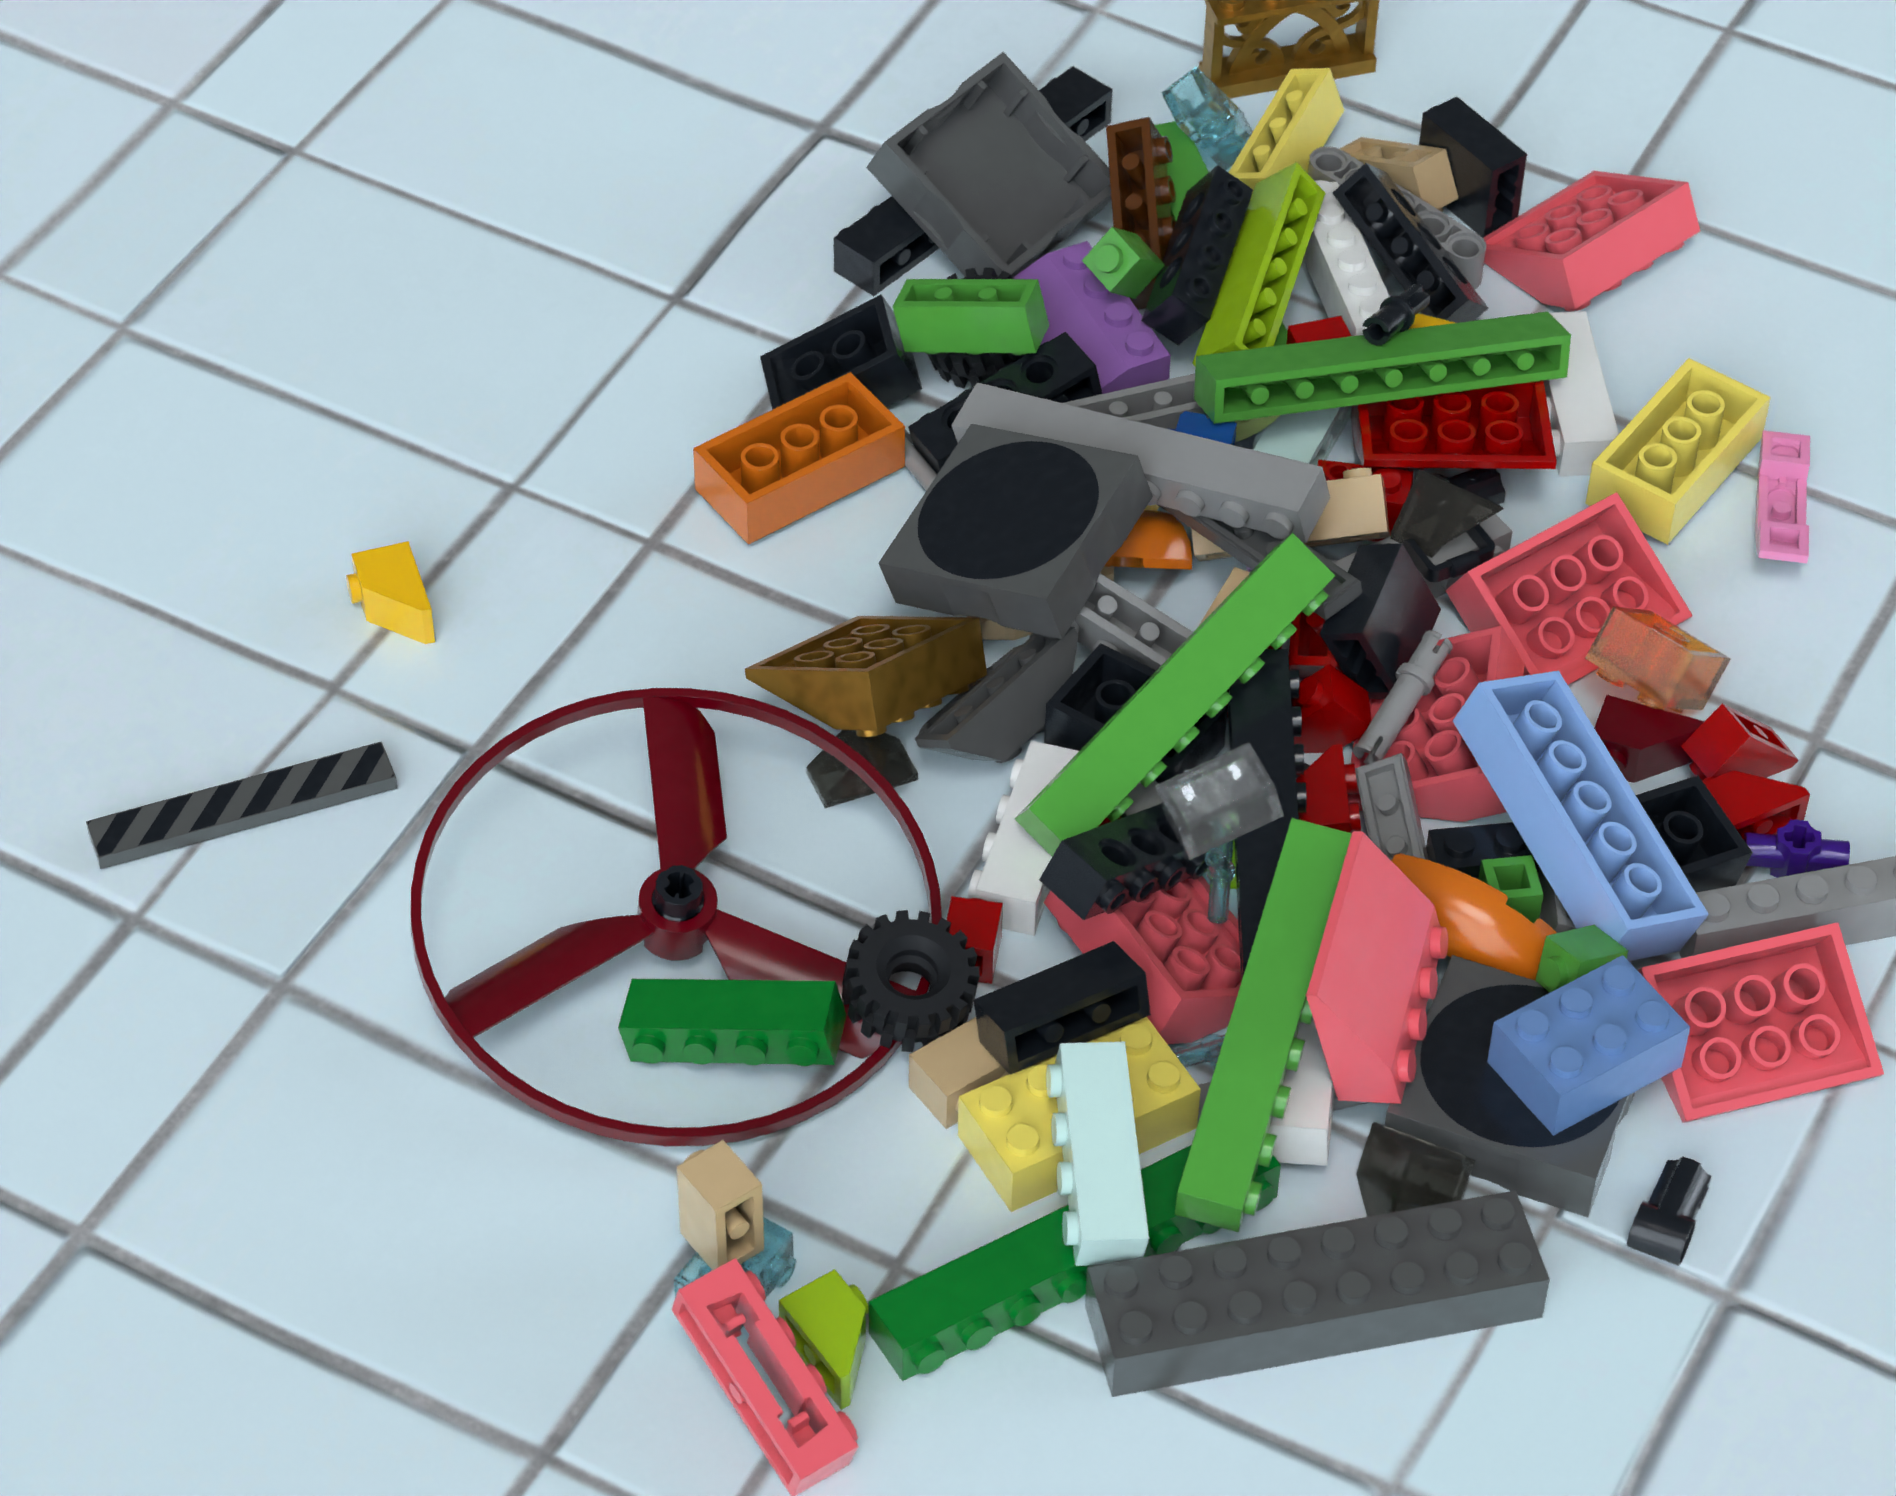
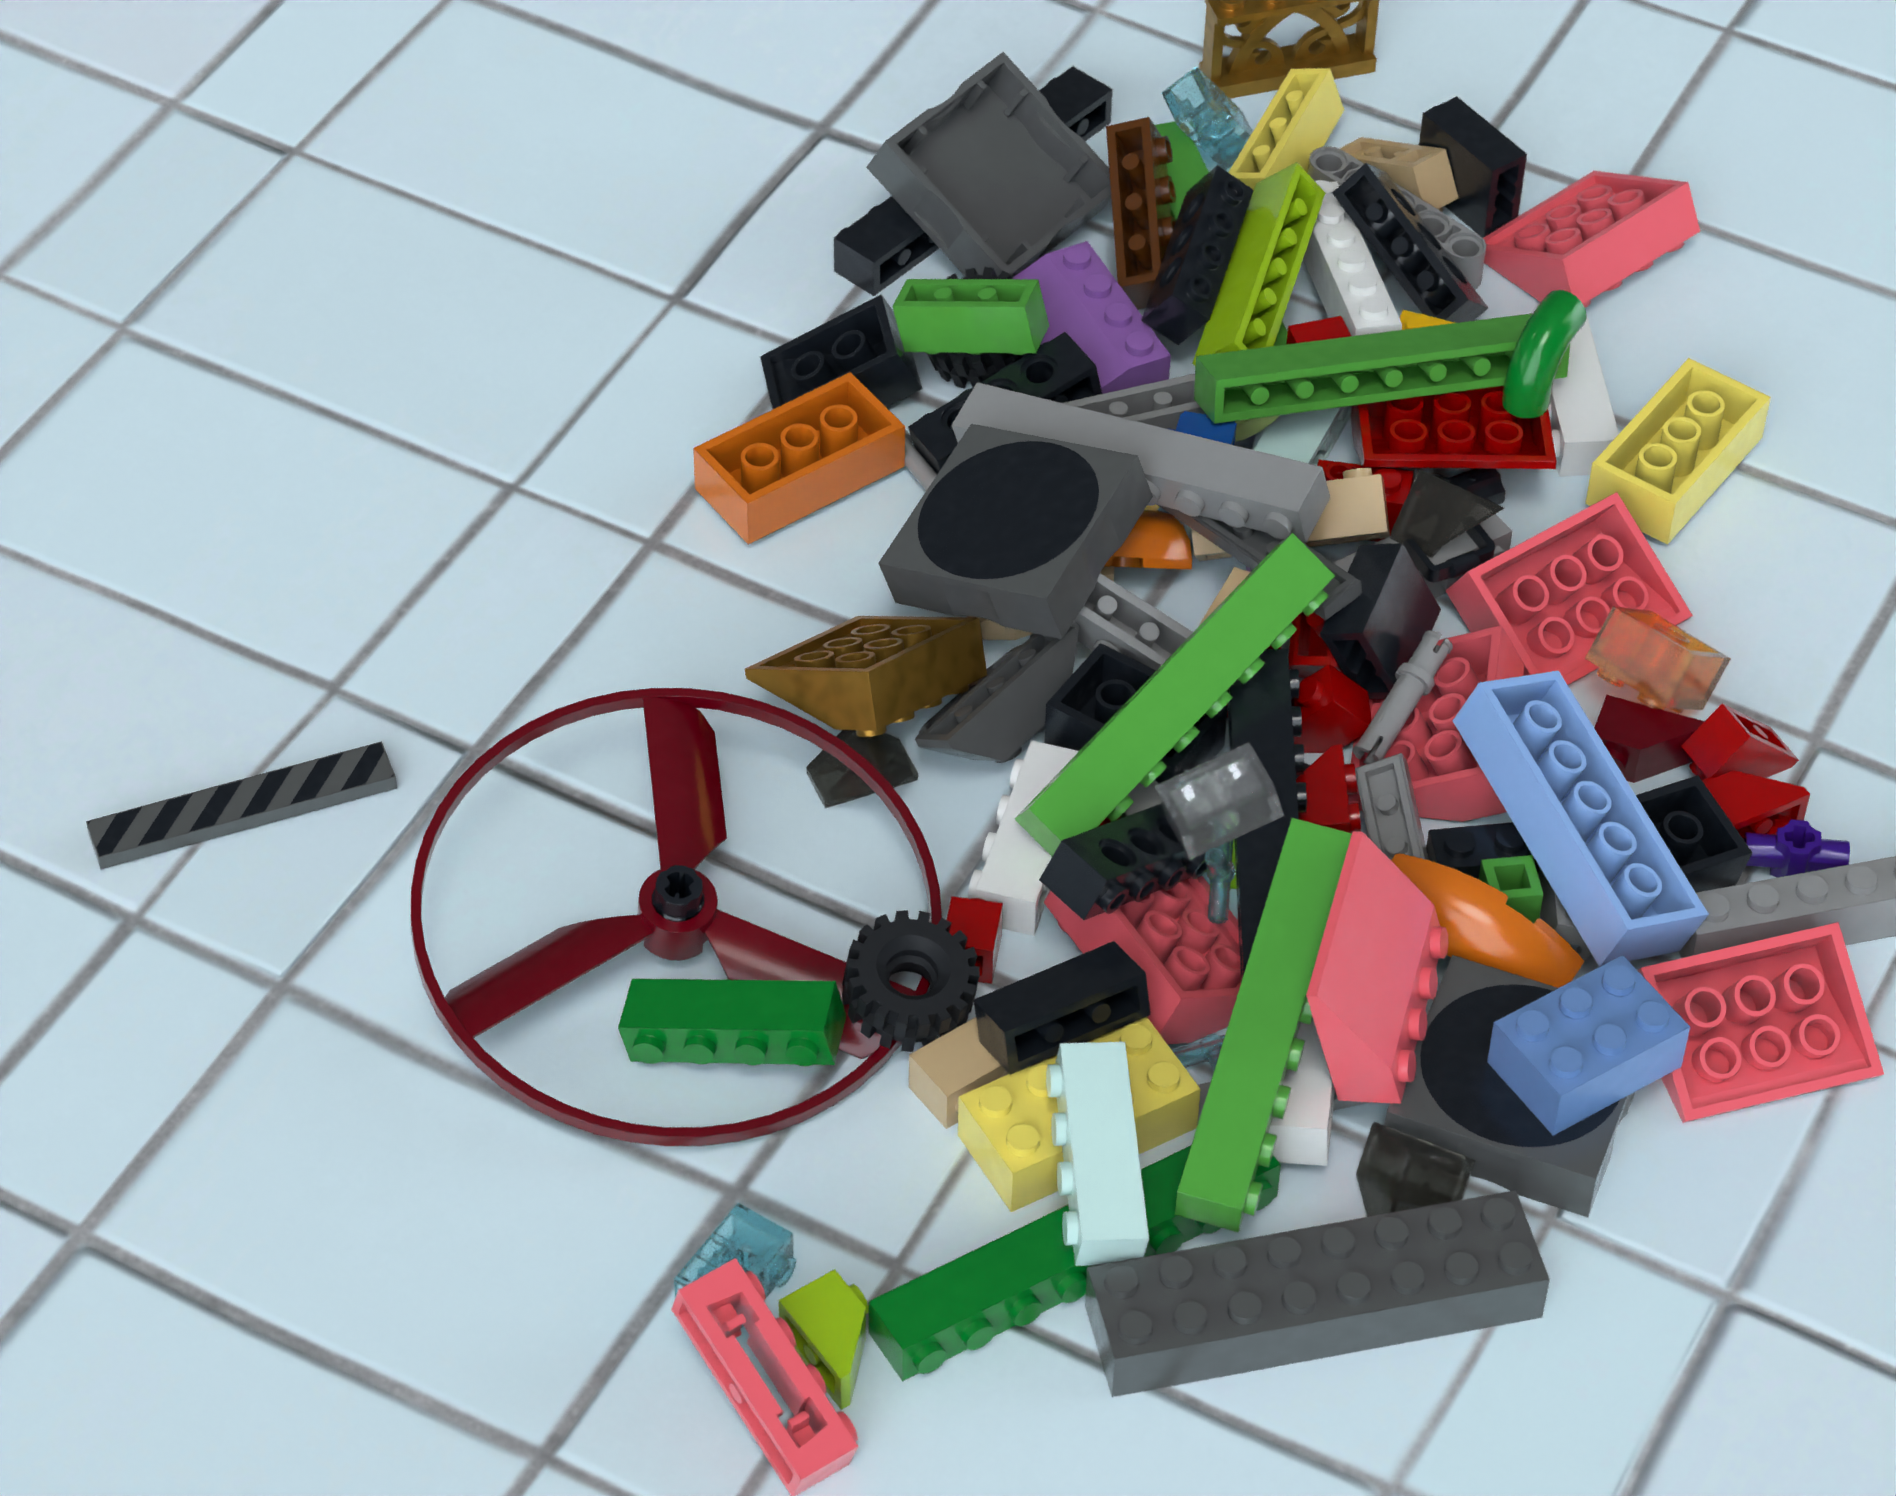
(392, 591): yellow slope -> none
(720, 1206): tan brick -> none
(1123, 262): bright green brick -> none
(1395, 315): black axle -> none
(1539, 353): none -> green cylinder
(1574, 954): bright green brick -> none
(1668, 1219): black piece -> none
(1782, 497): bright pink slope -> none

